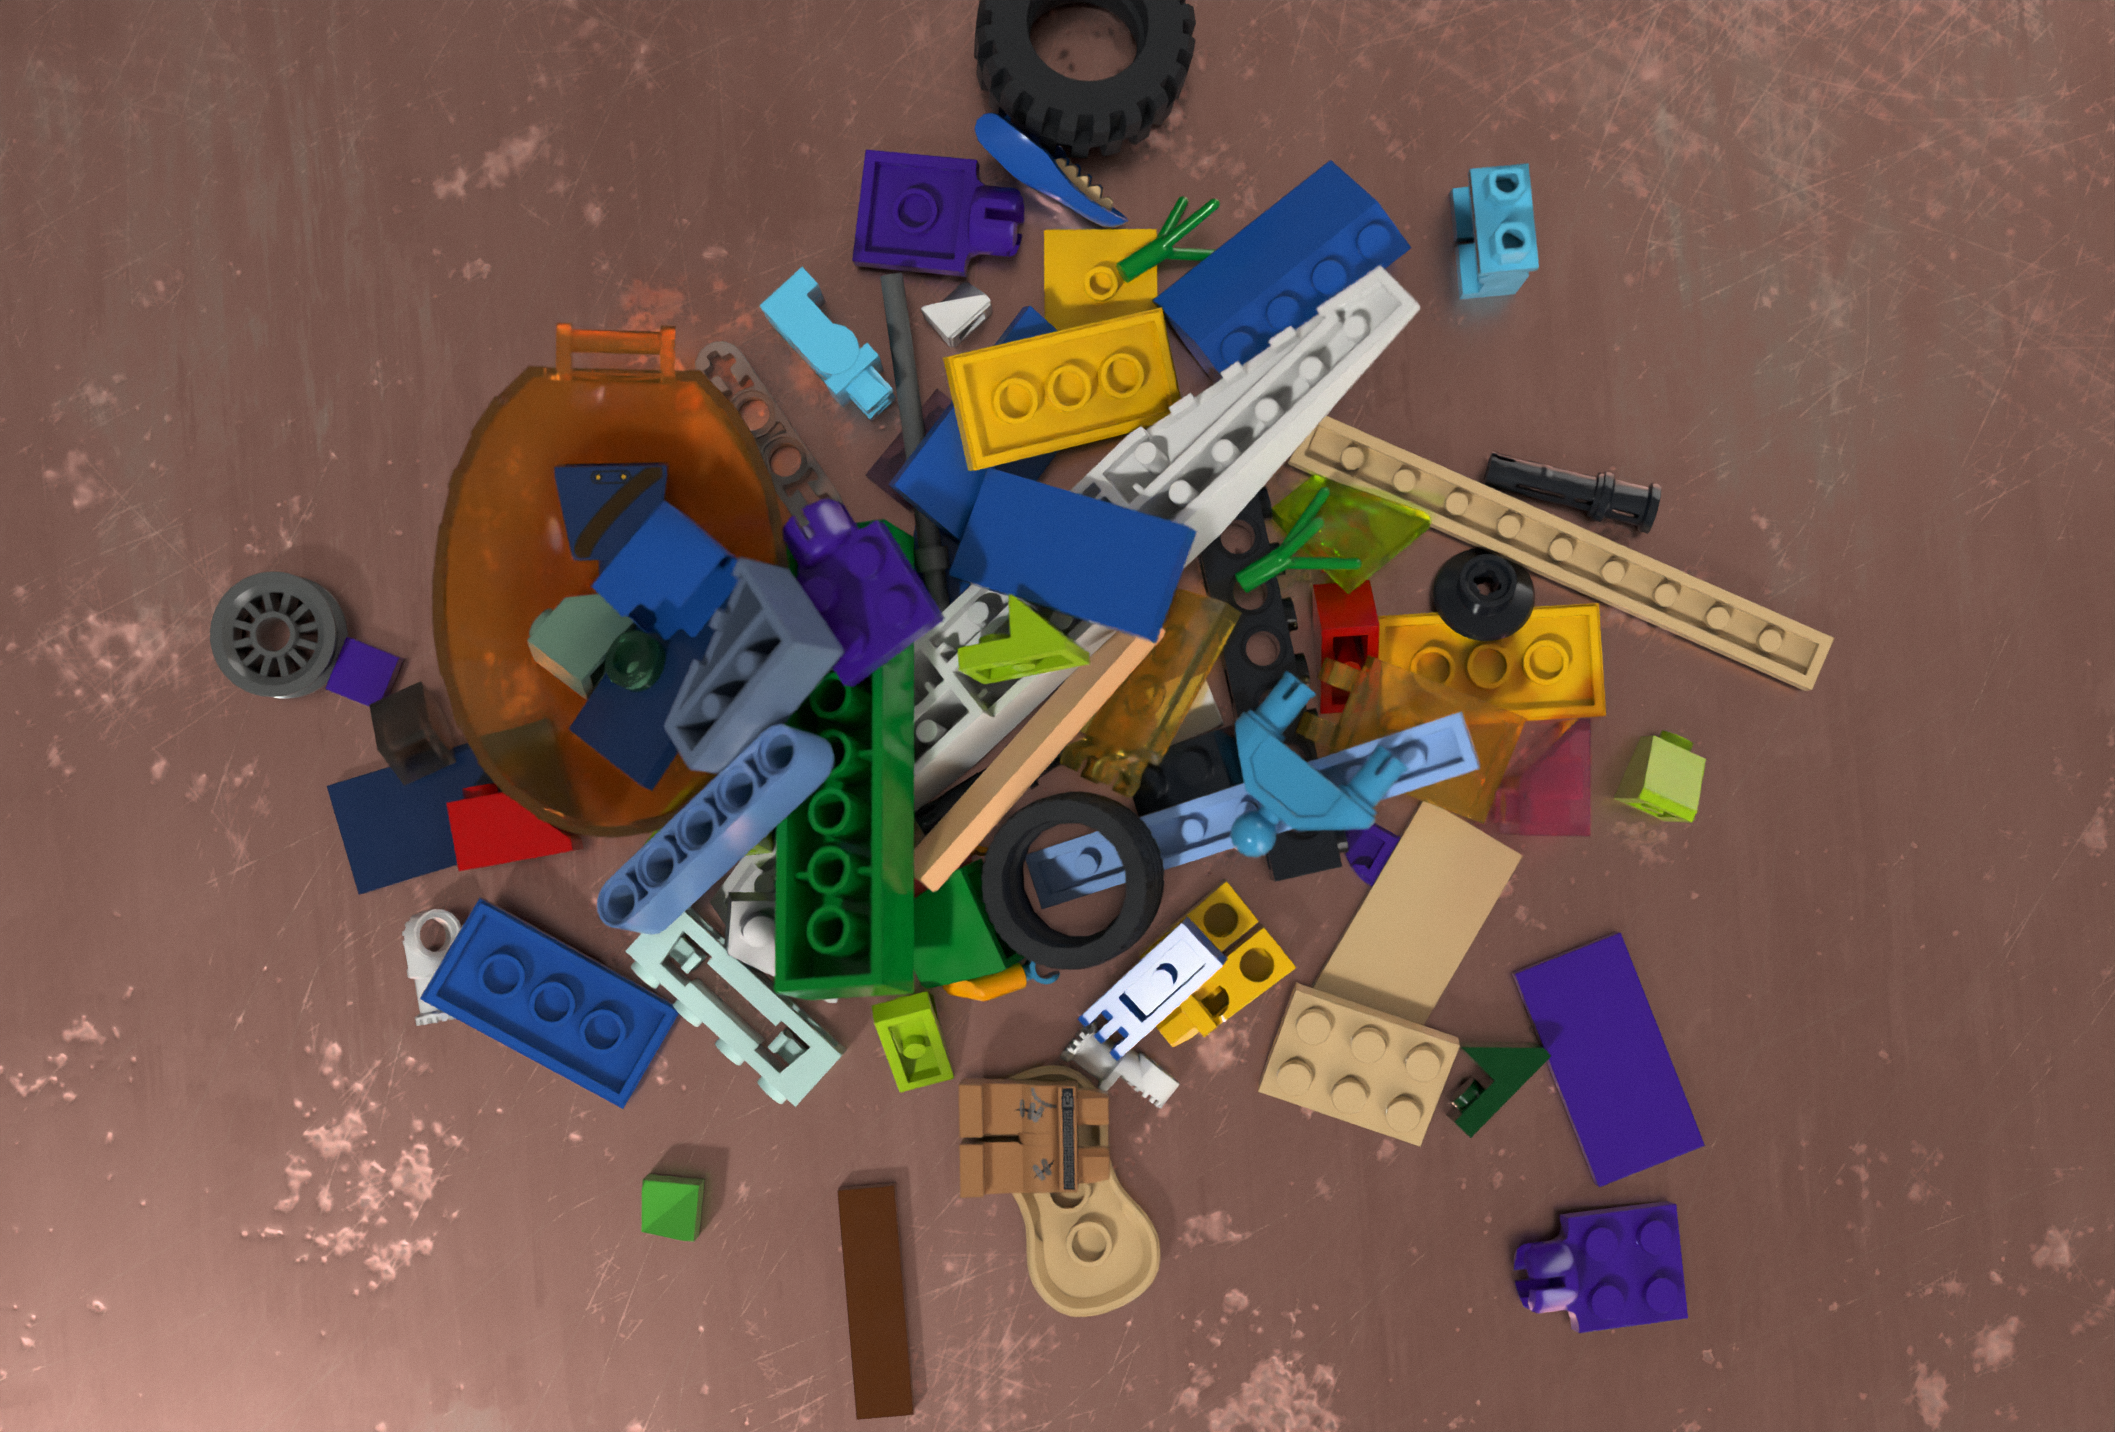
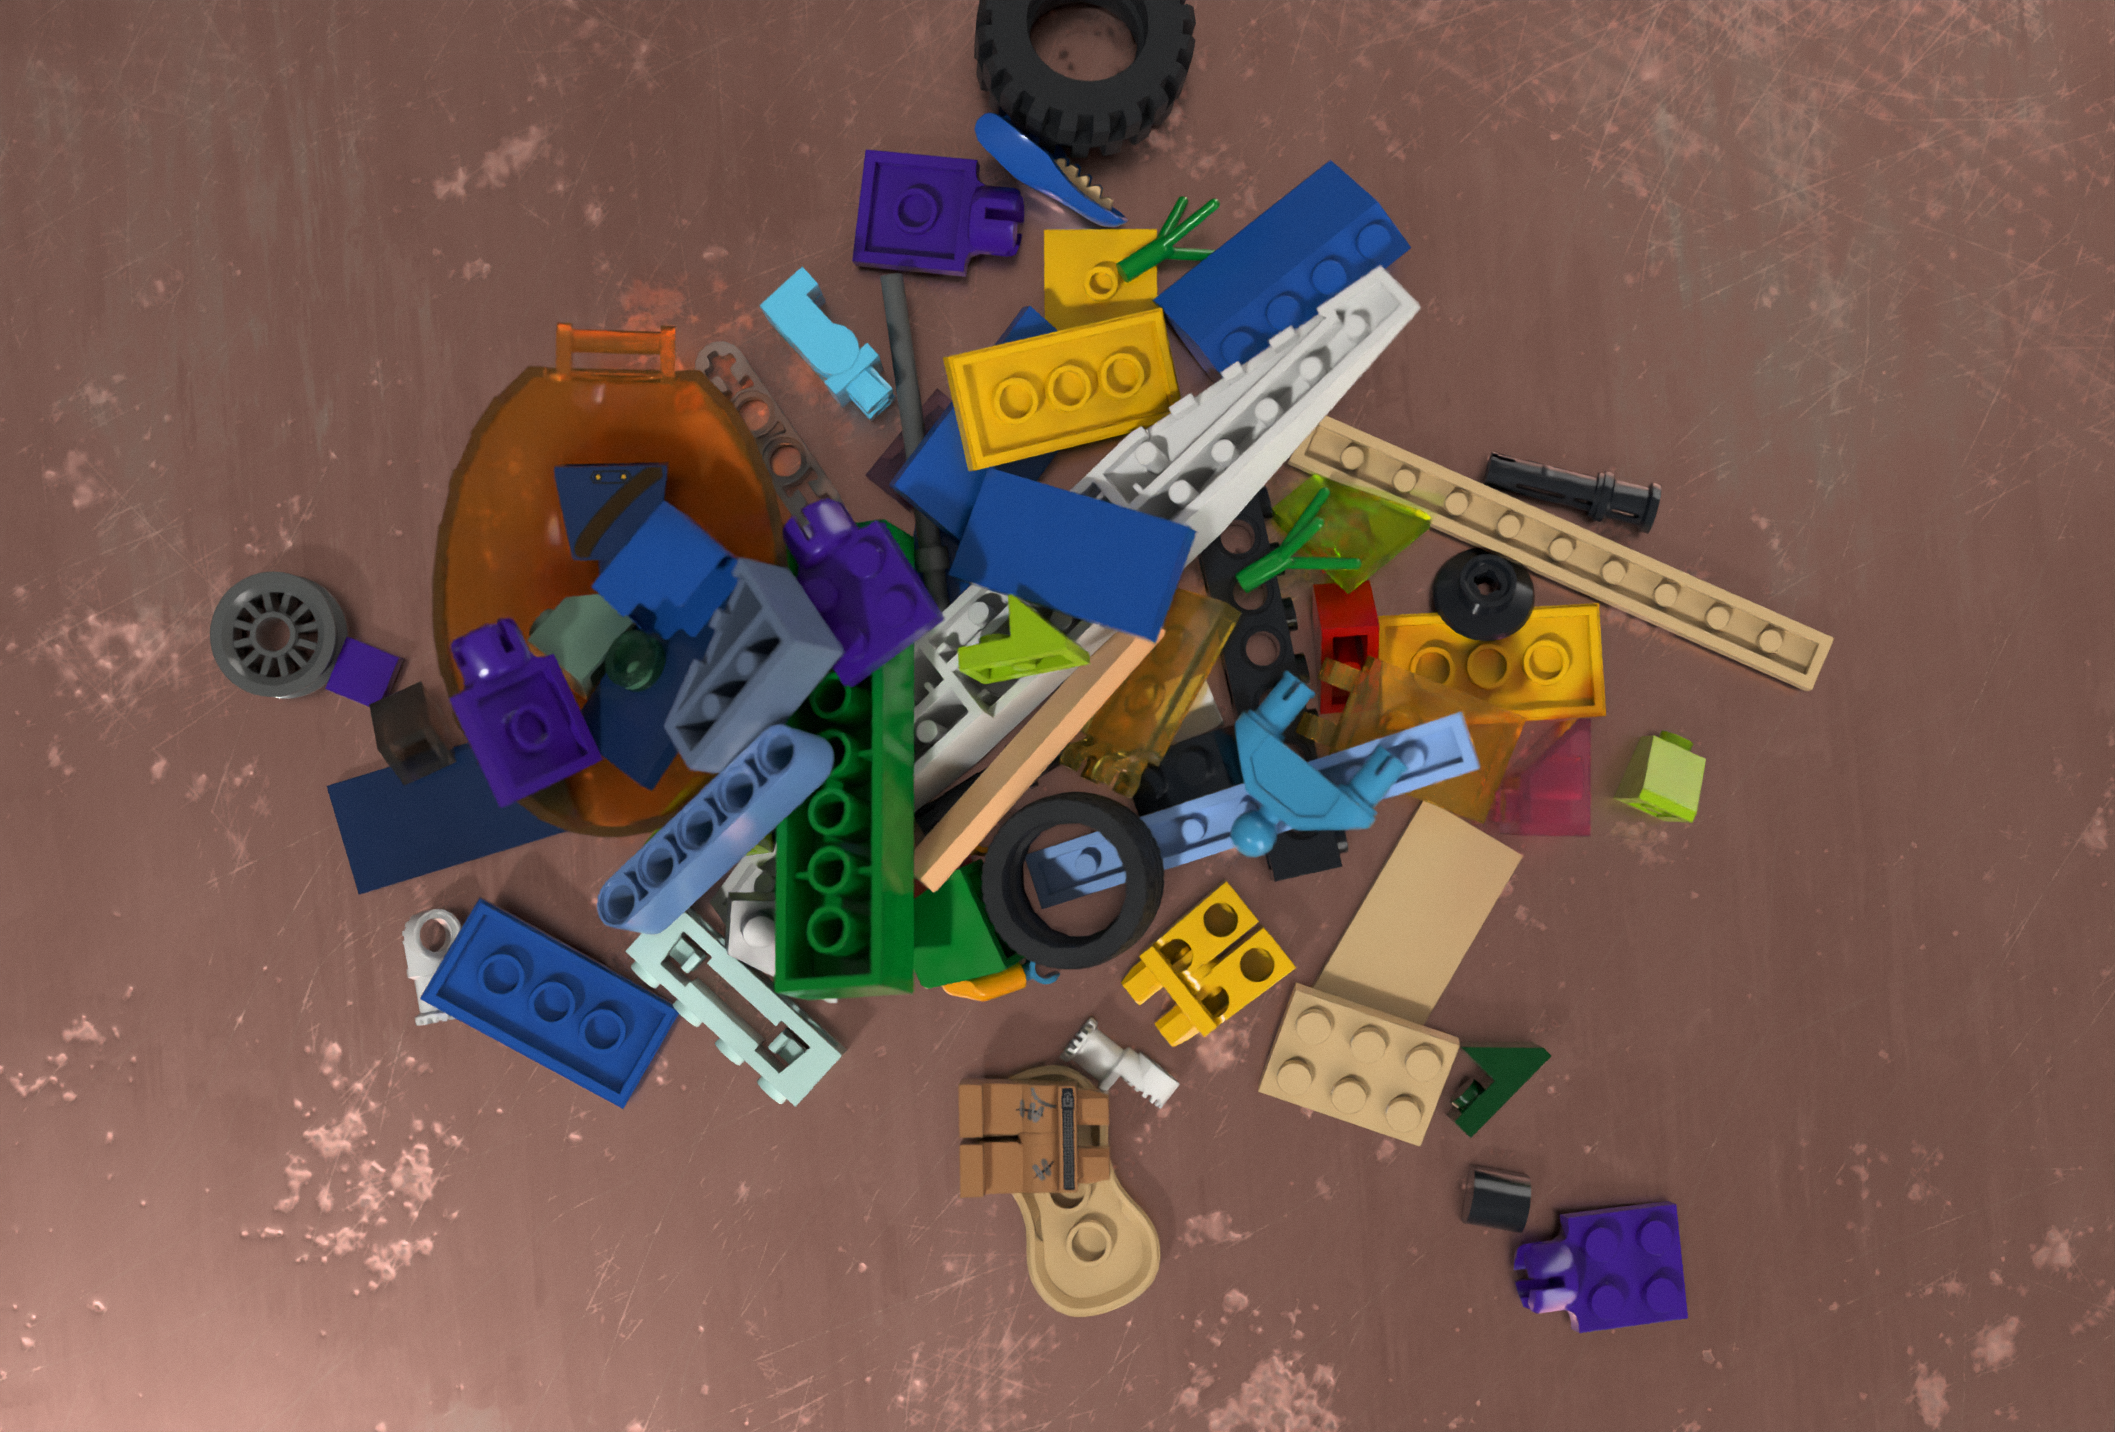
(498, 830): red slope -> none
(518, 713): none -> dark purple plate
(672, 1206): bright green slope -> none
(876, 1301): reddish brown tile -> none
(913, 1040): lime slope -> none
(958, 313): white slope -> none
(1154, 986): hinge -> none
(1369, 851): dark purple tile -> none
(1497, 1199): none -> black brick
(1500, 221): medium azure hips -> none
(1608, 1059): dark purple tile -> none

